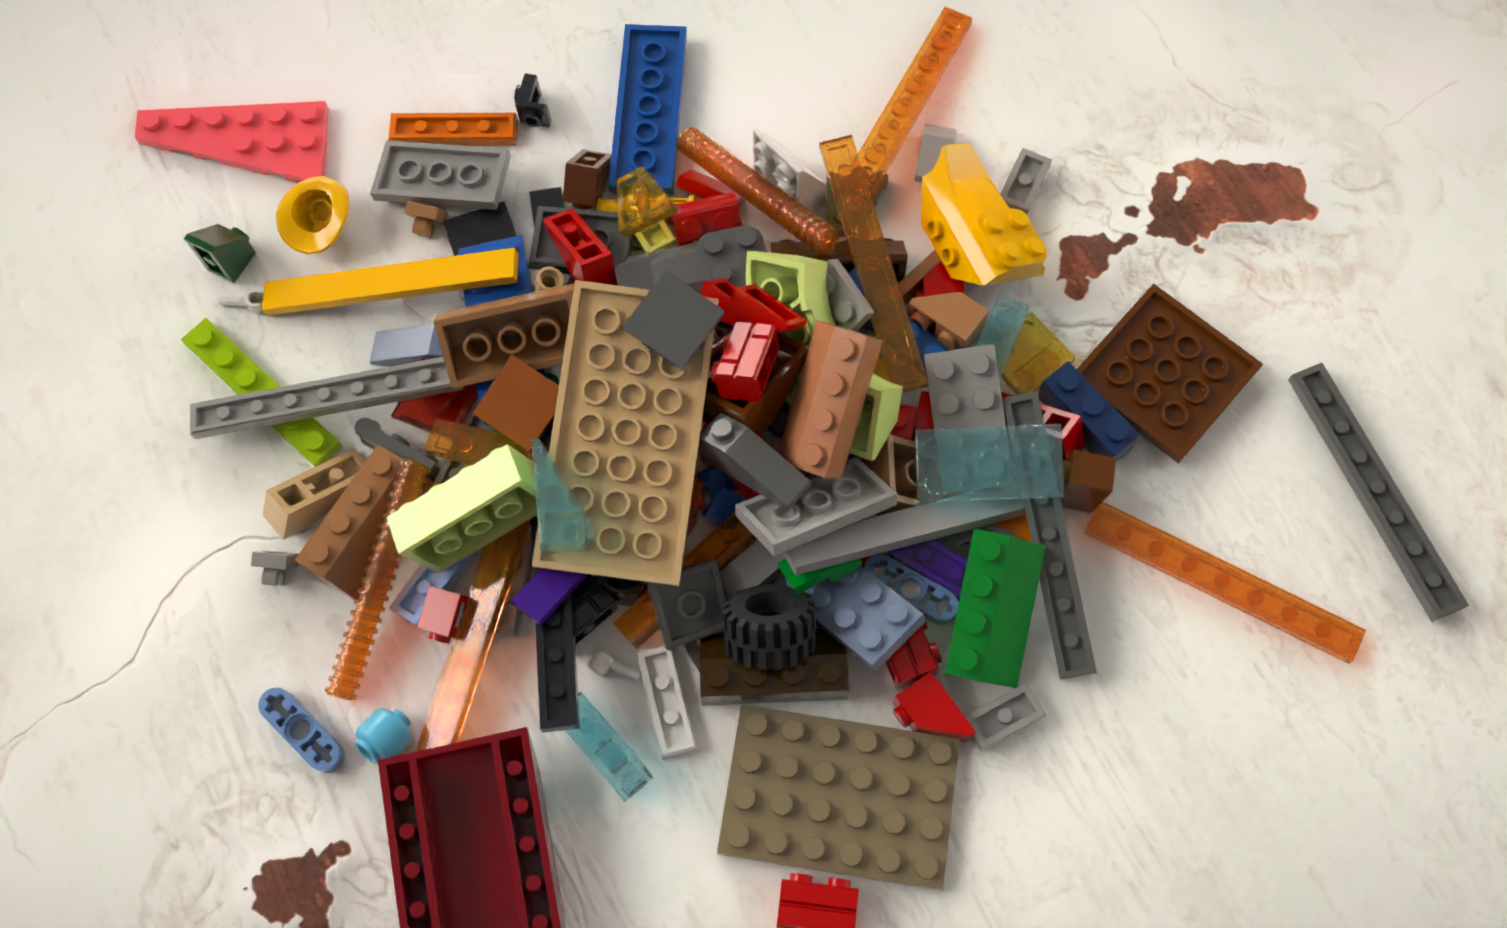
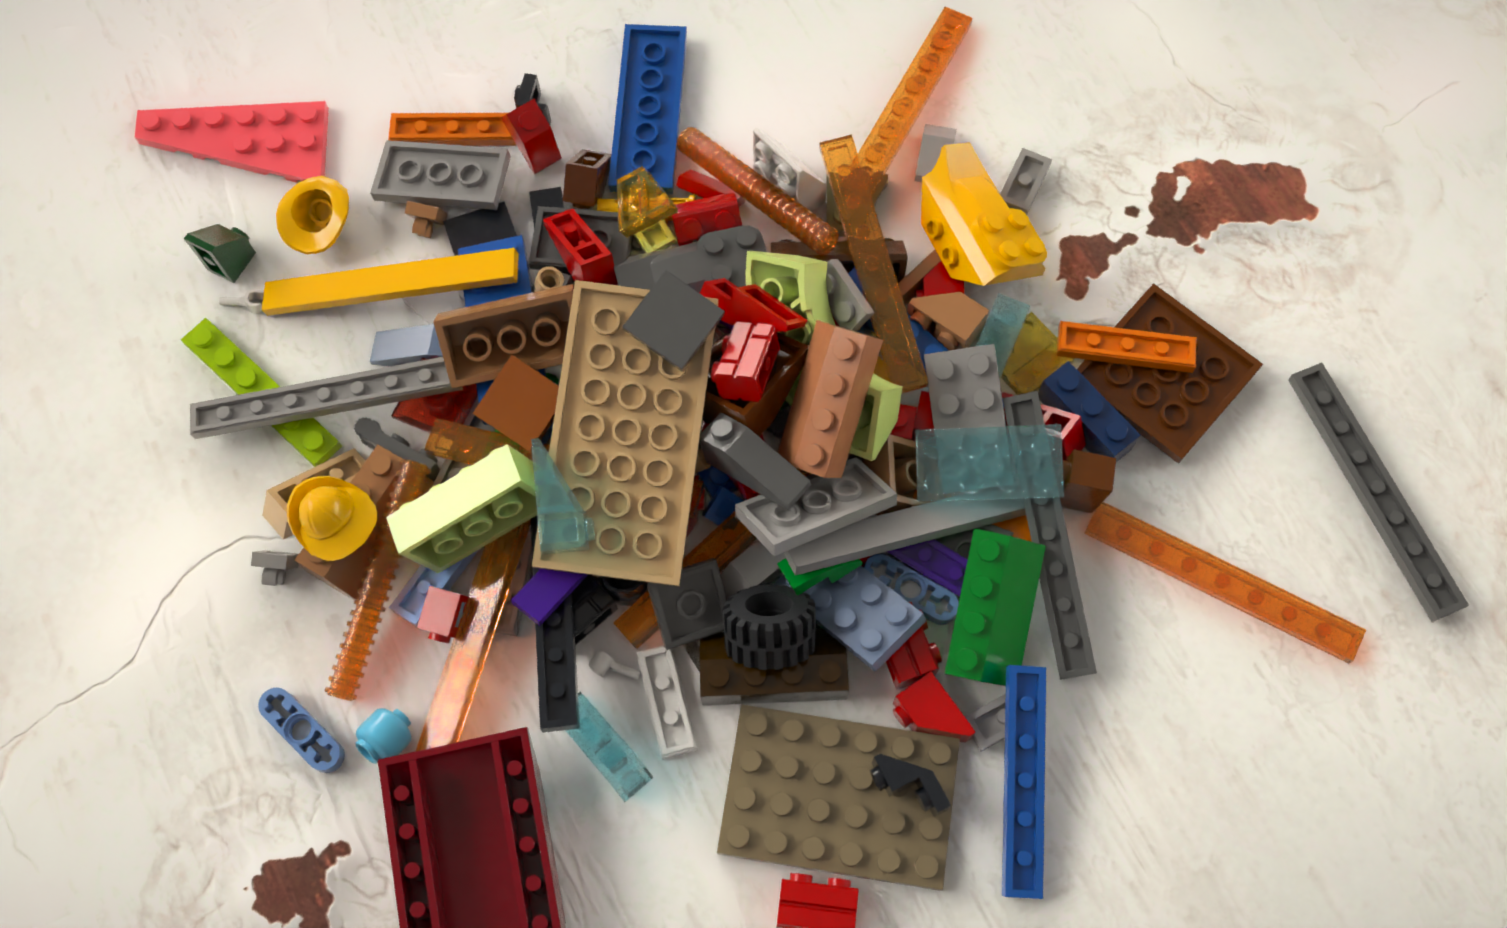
(330, 516): none -> yellow hat
(532, 136): none -> red slope
(898, 775): none -> black slope
(1024, 782): none -> blue plate
(1126, 346): none -> orange tile

